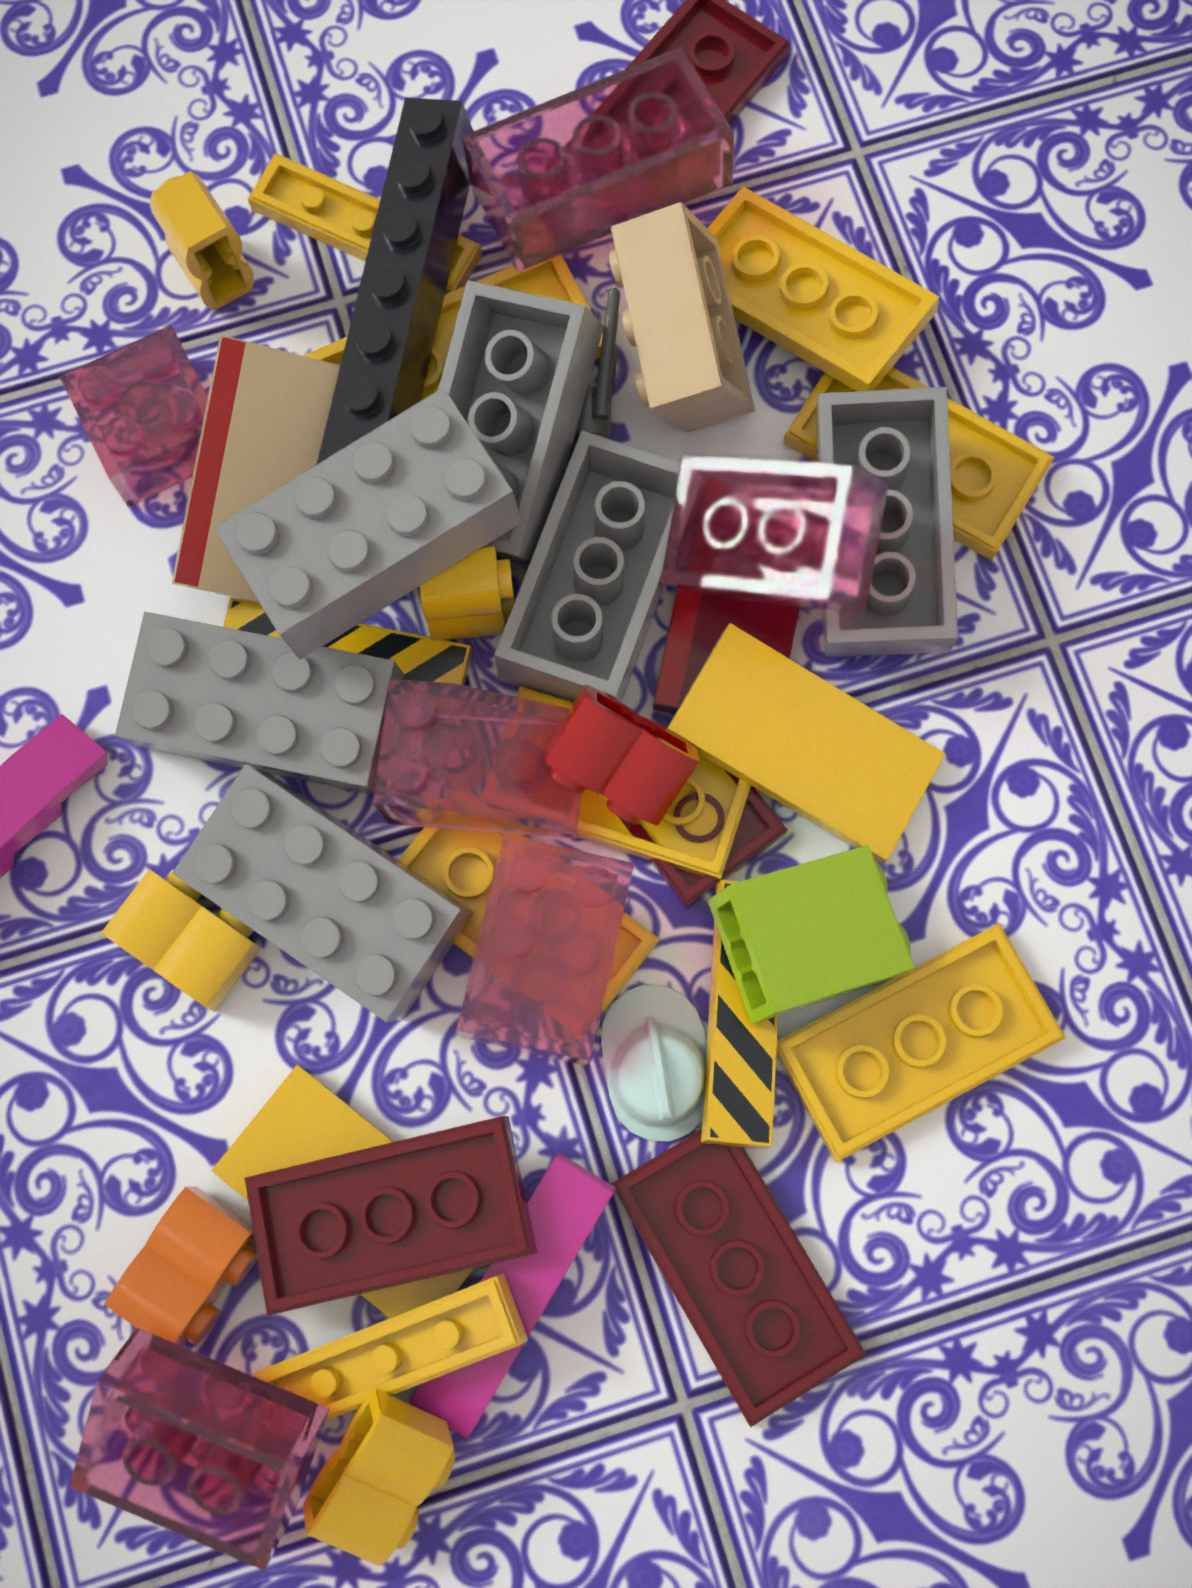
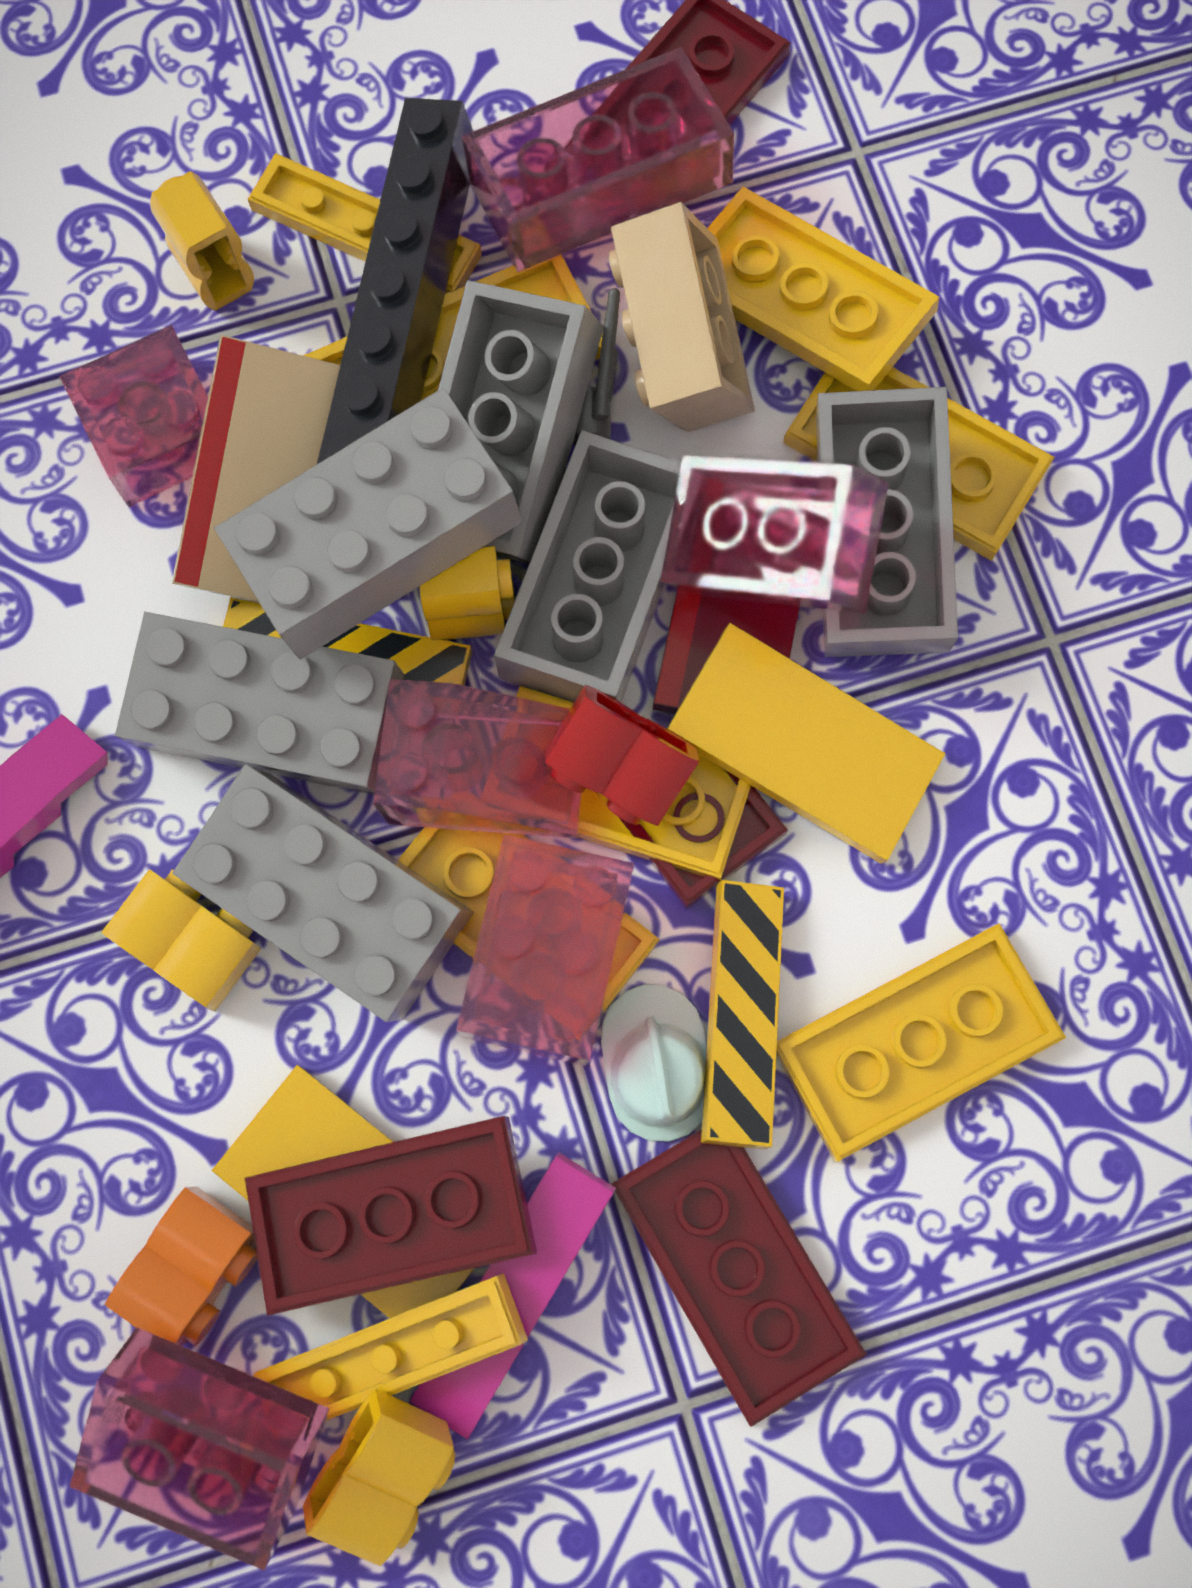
(810, 933): lime brick -> none

